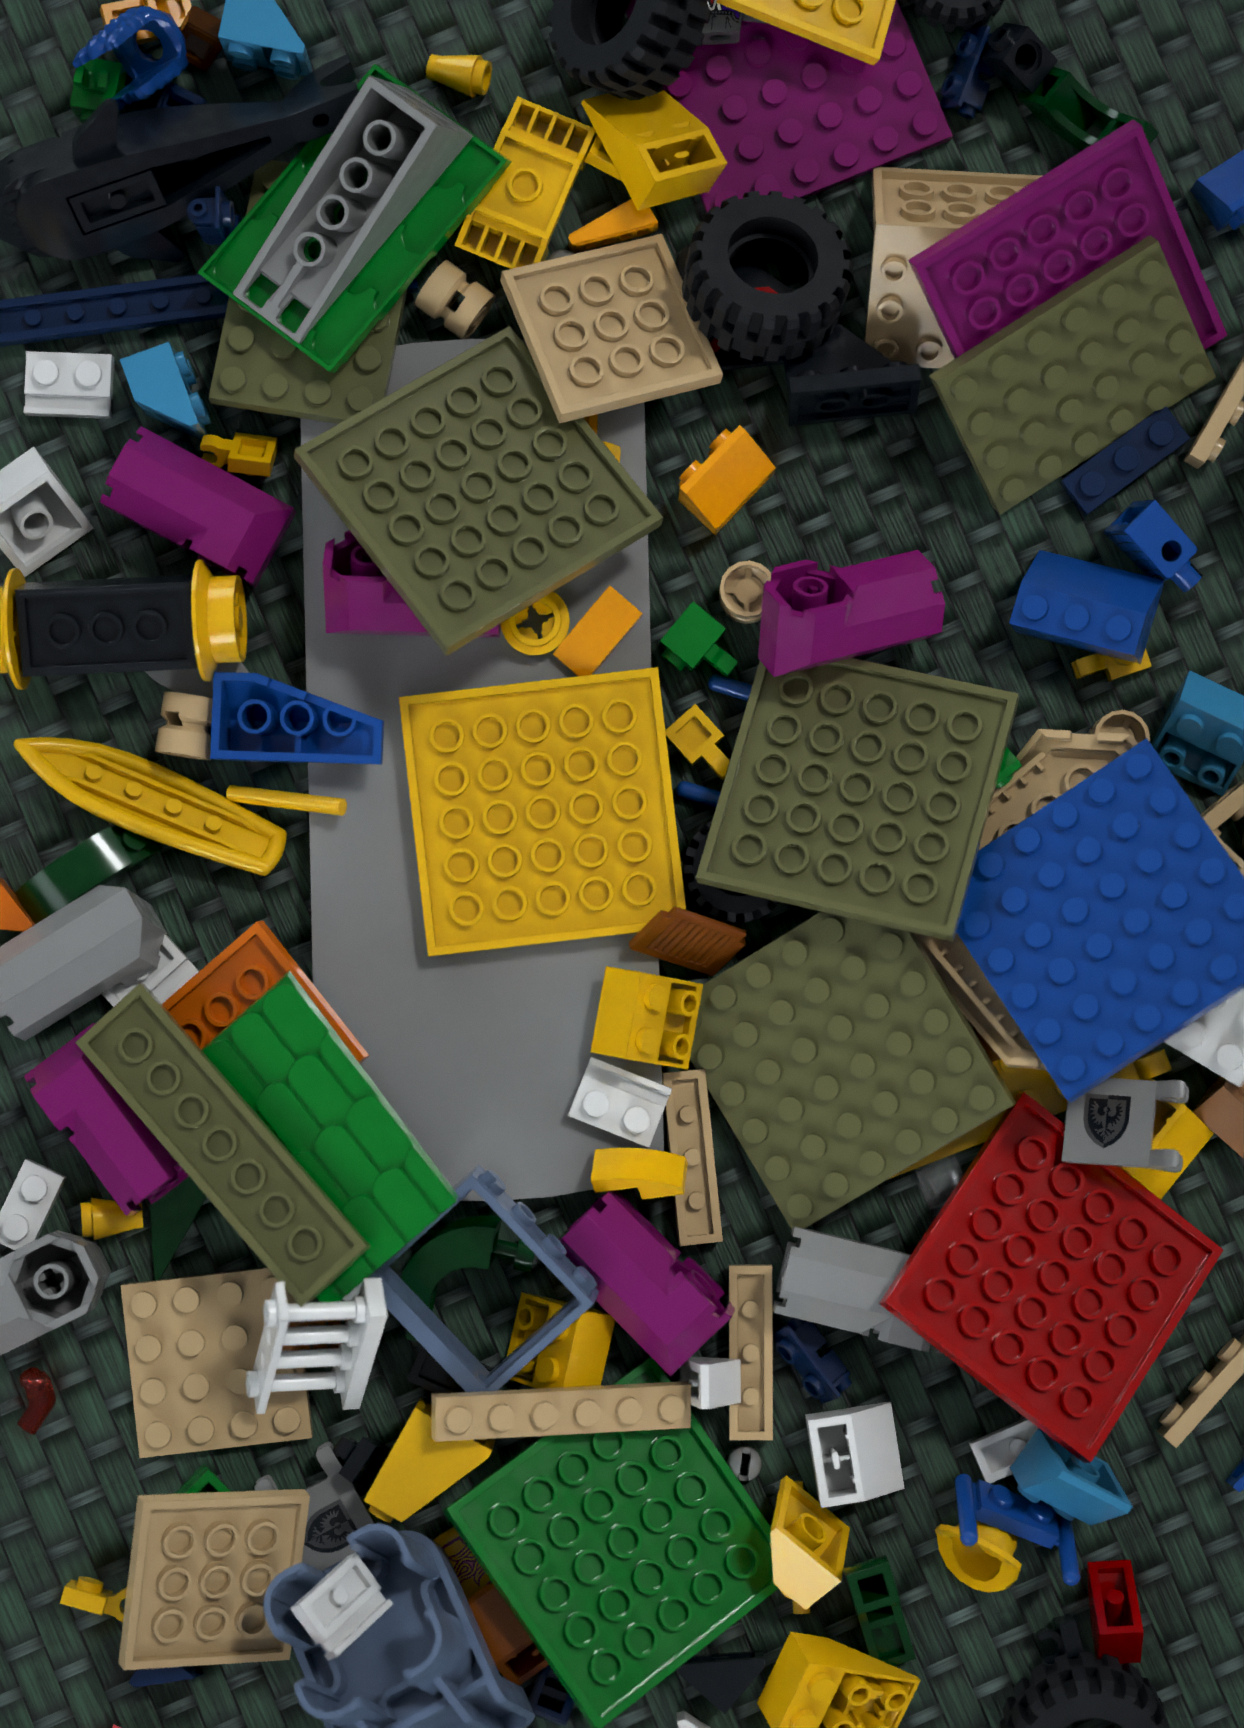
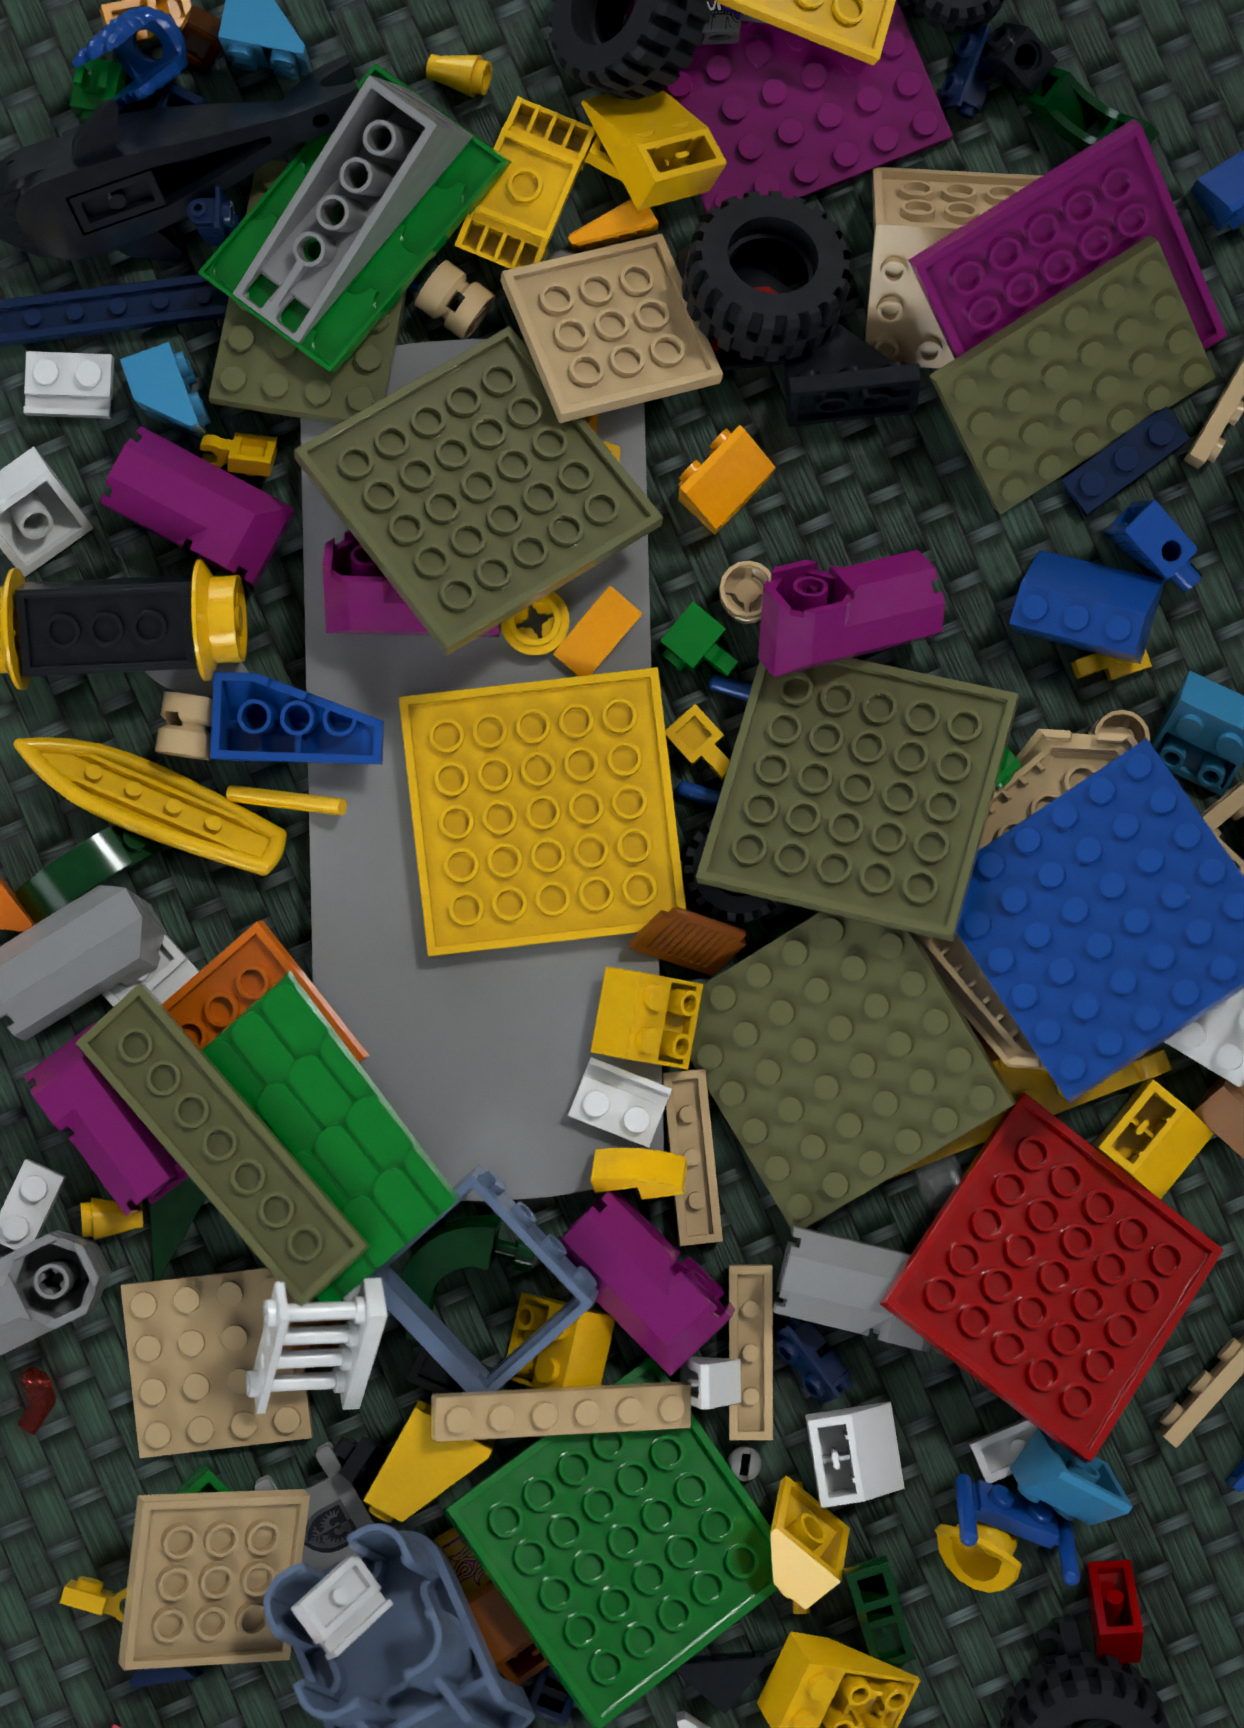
(1117, 1124): light grey flag -> none

